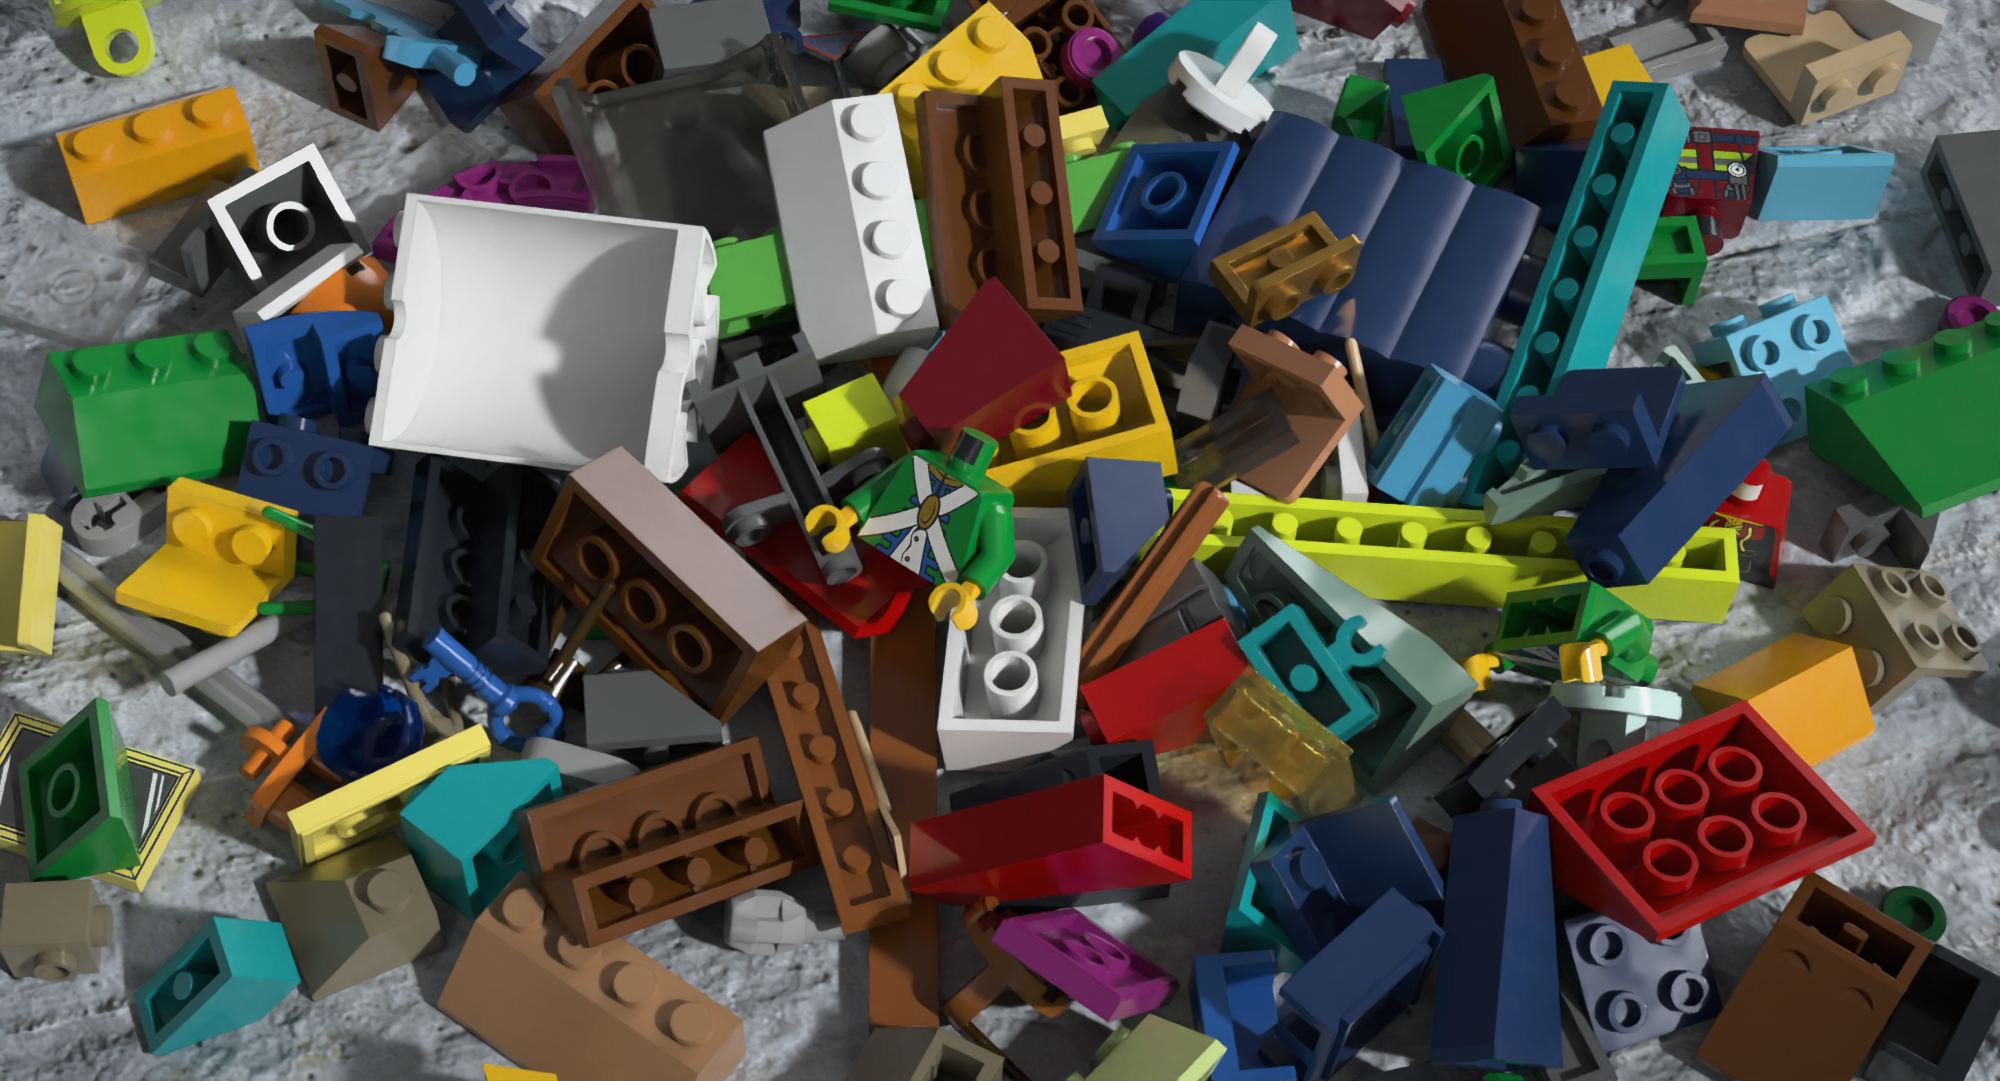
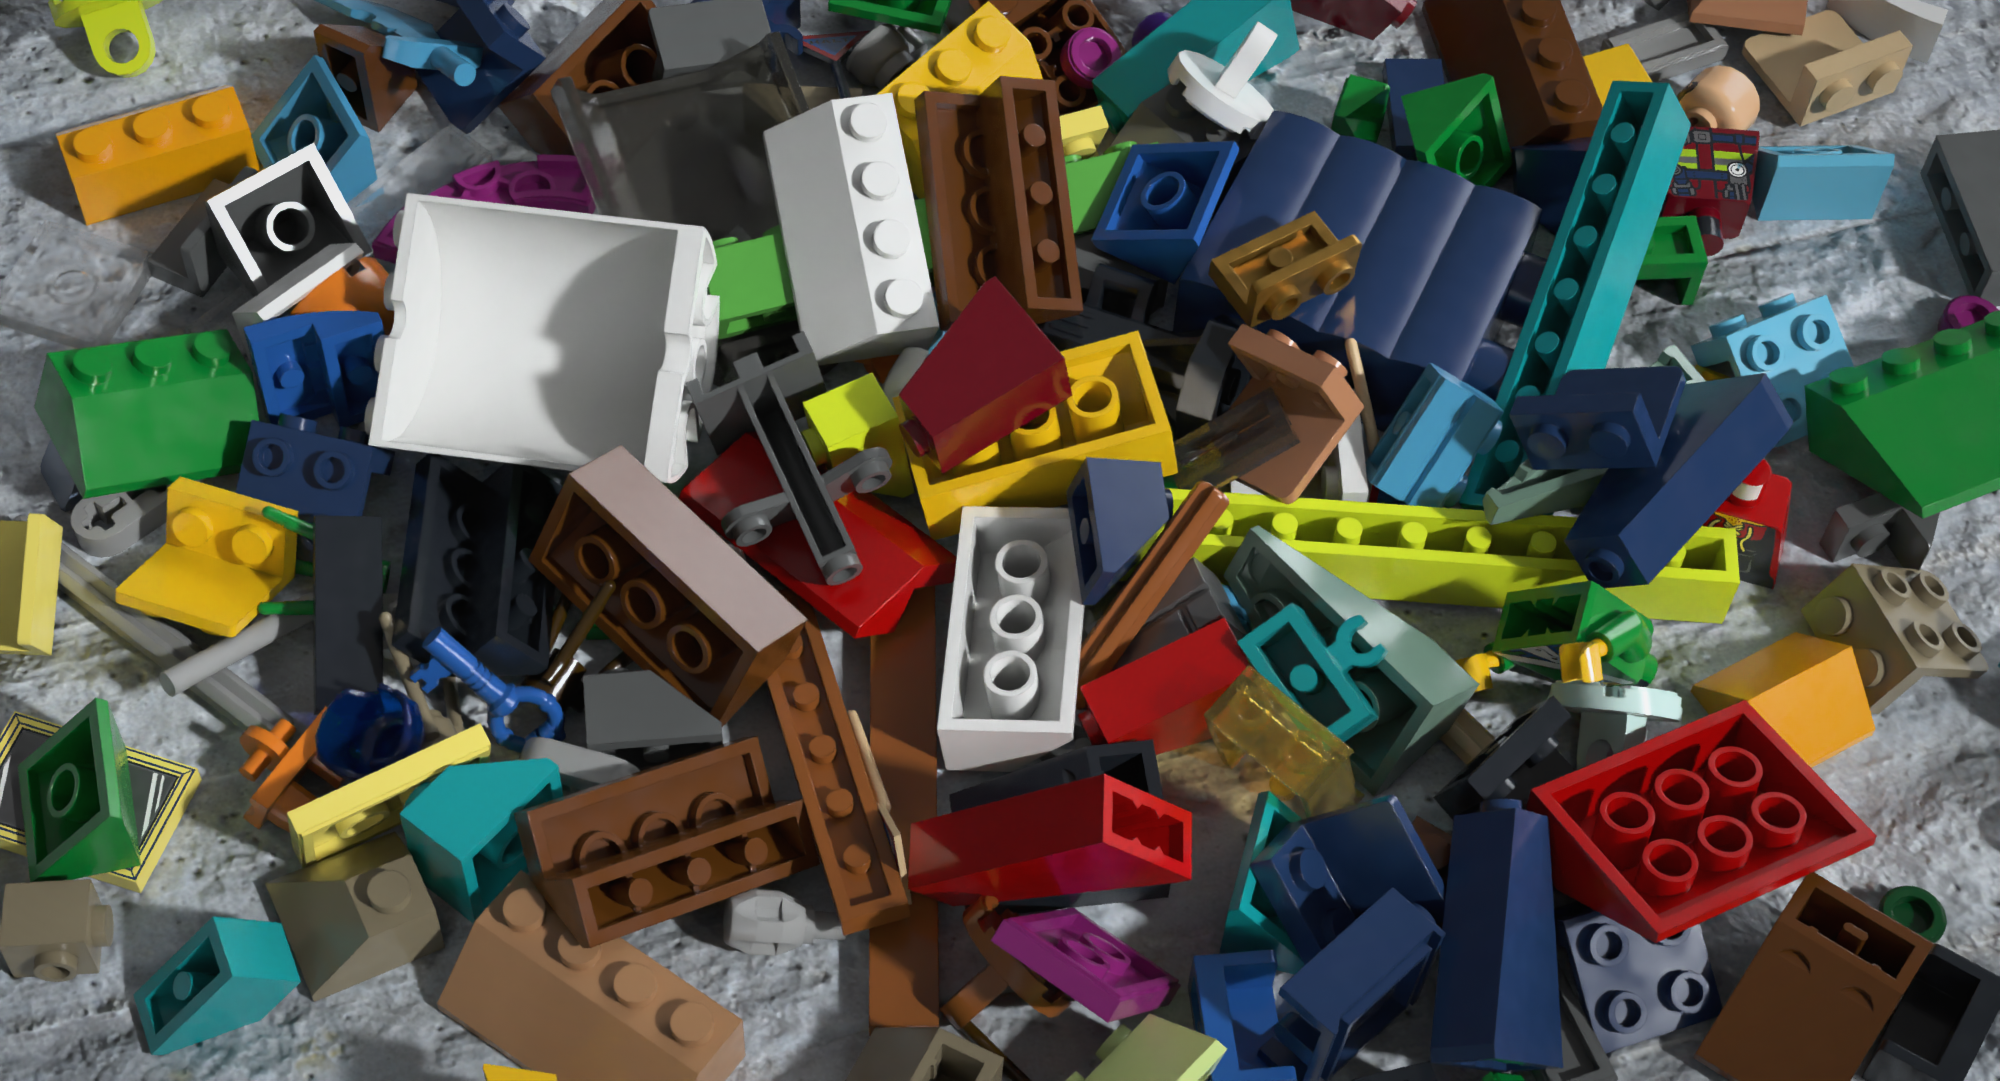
(319, 114): none -> dark azure slope
(936, 519): torso -> none
(1720, 99): none -> light nougat head

